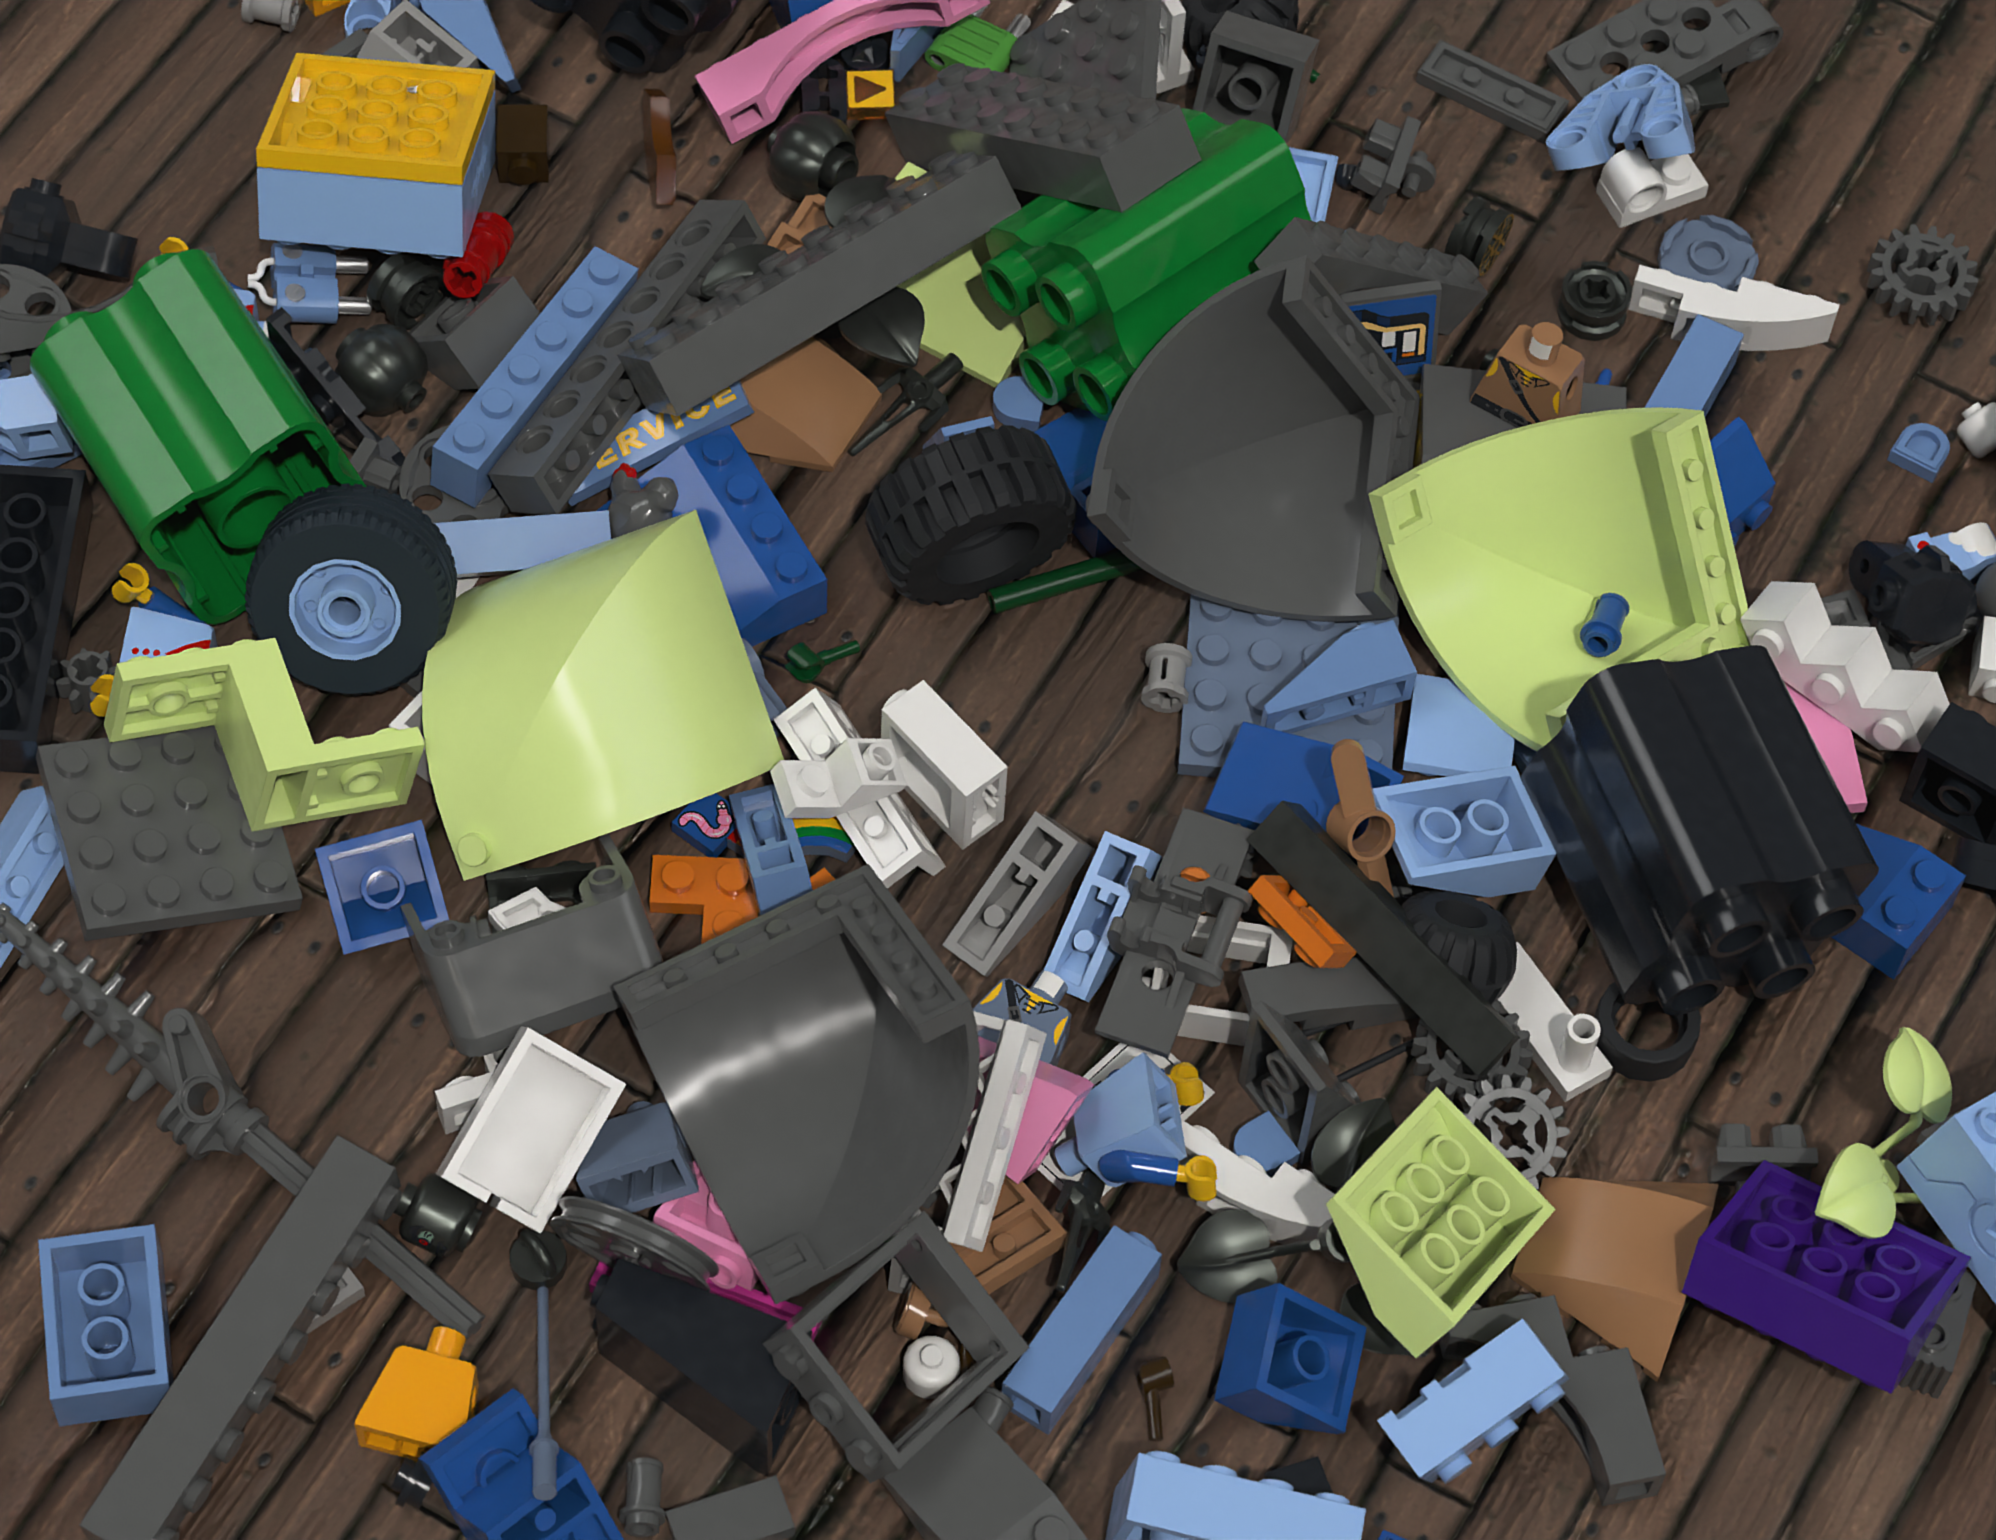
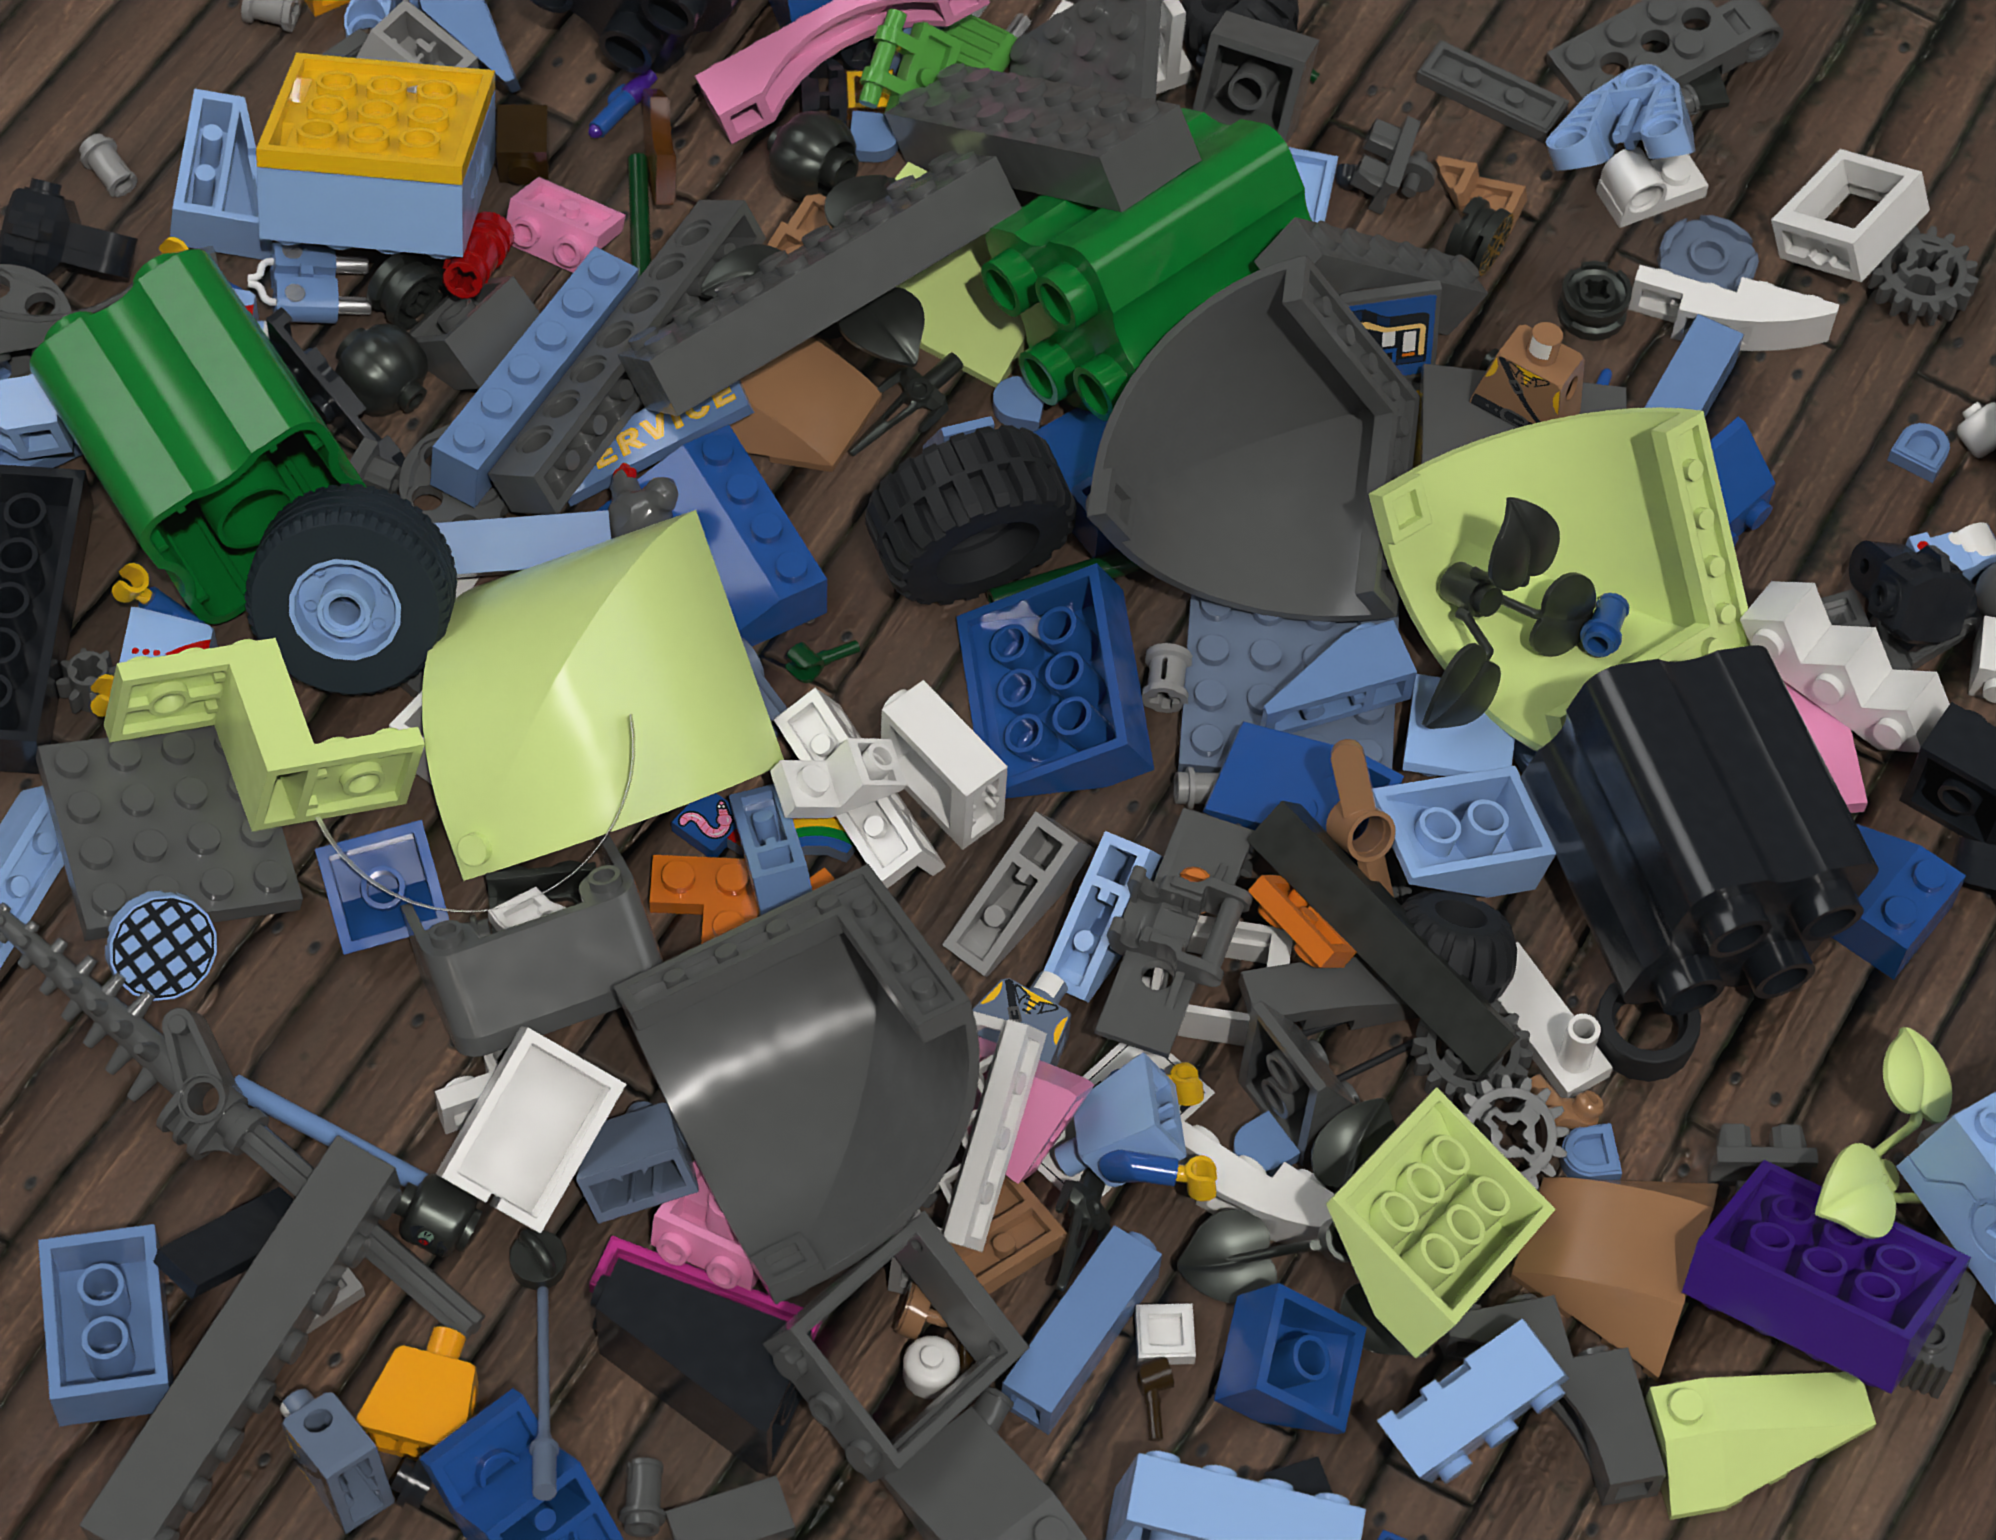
(102, 157): none -> light grey pin
(161, 944): none -> tile
(218, 179): none -> light blue wedge
(223, 1245): none -> black tile
(319, 1128): none -> medium blue piece
(331, 1443): none -> sand blue torso
(340, 852): none -> white sticker
(560, 223): none -> bright pink bracket
(614, 1233): dark grey wedge -> none
(620, 103): none -> piece
(639, 211): none -> dark green bar
(873, 137): none -> medium blue tile
(924, 56): none -> bright green plate
(1057, 685): none -> blue slope
(1165, 1332): none -> white tile
(1193, 787): none -> light grey pin
(1463, 184): none -> medium nougat slope
(1521, 550): none -> pearl dark grey plant
(1578, 1111): none -> medium nougat arm
(1591, 1153): none -> medium blue tile
(1748, 1431): none -> yellowish green wedge
(1854, 253): none -> white window

